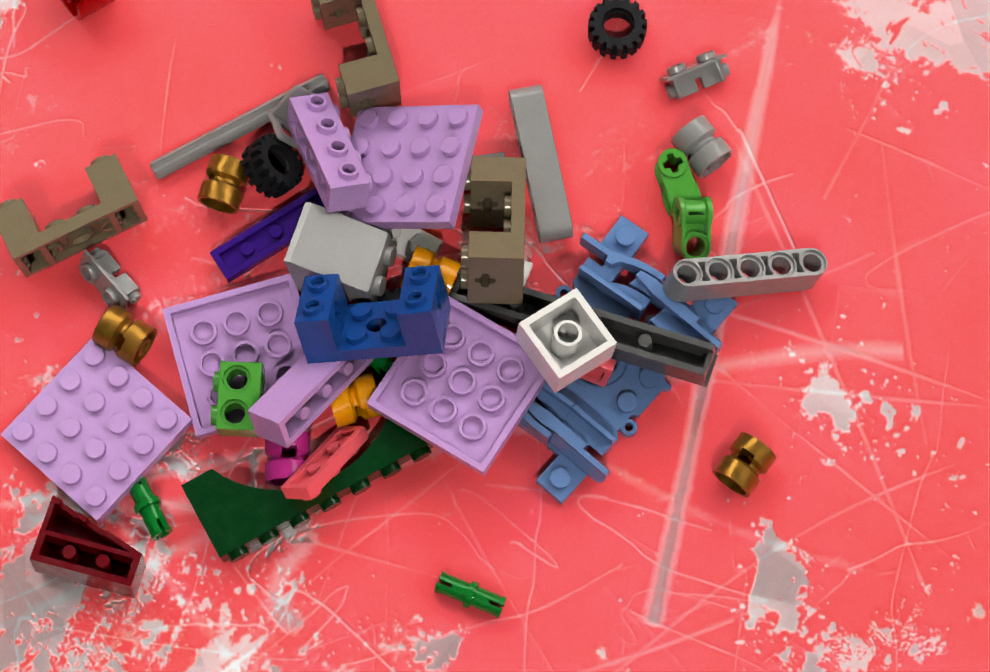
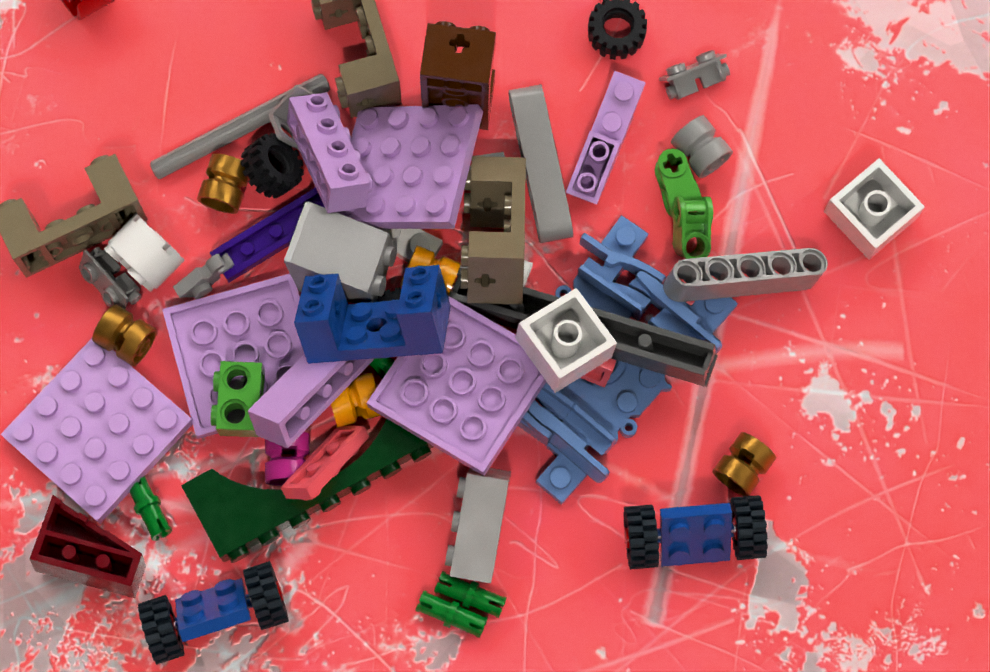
(144, 253): none -> white brick
(199, 281): none -> light grey plate
(212, 611): none -> plate
(451, 614): none -> green pin
(458, 77): none -> reddish brown plate
(478, 525): none -> light grey wedge
(606, 138): none -> lavender slope
(695, 533): none -> plate
(874, 208): none -> brick

